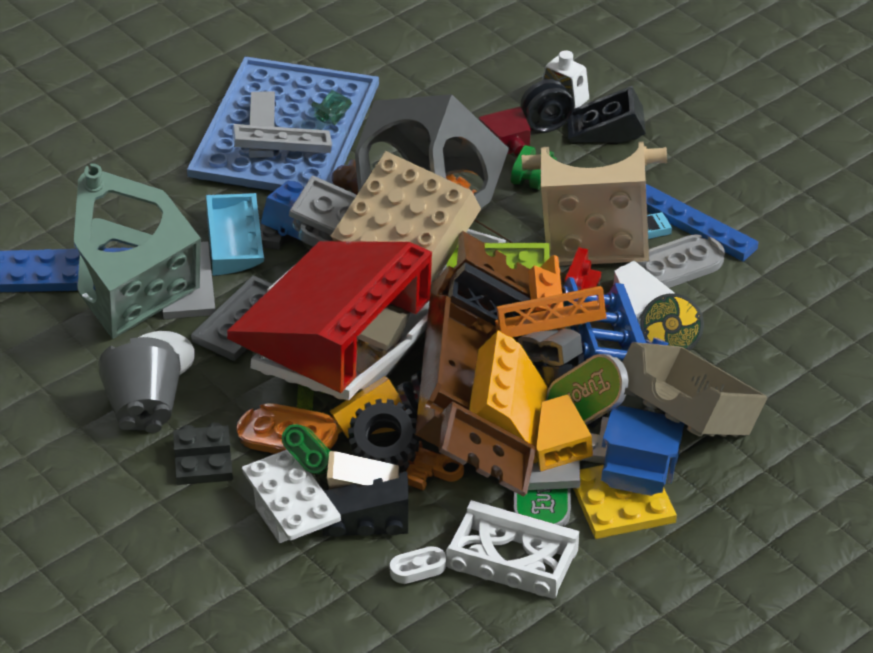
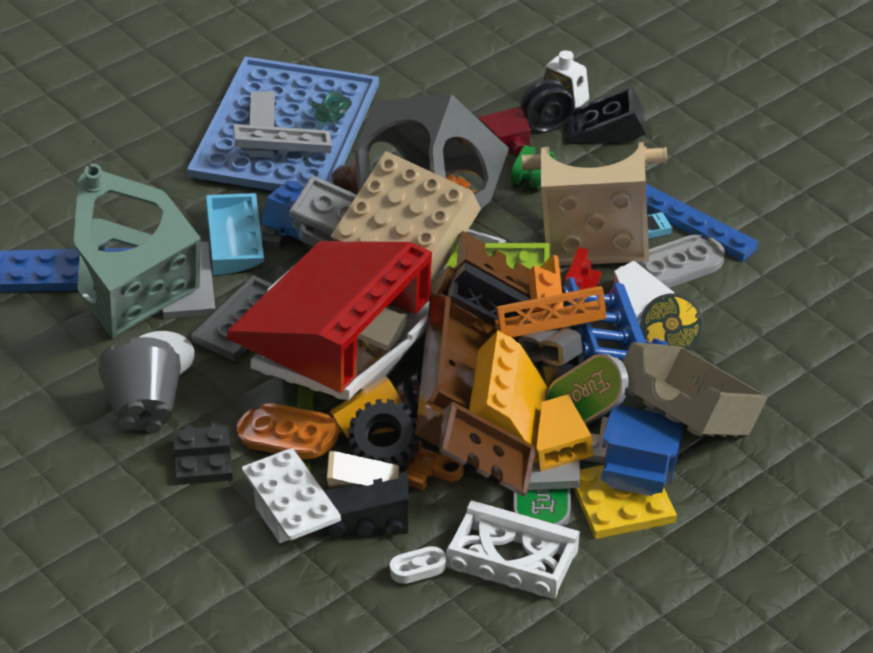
(306, 448): green brick -> none

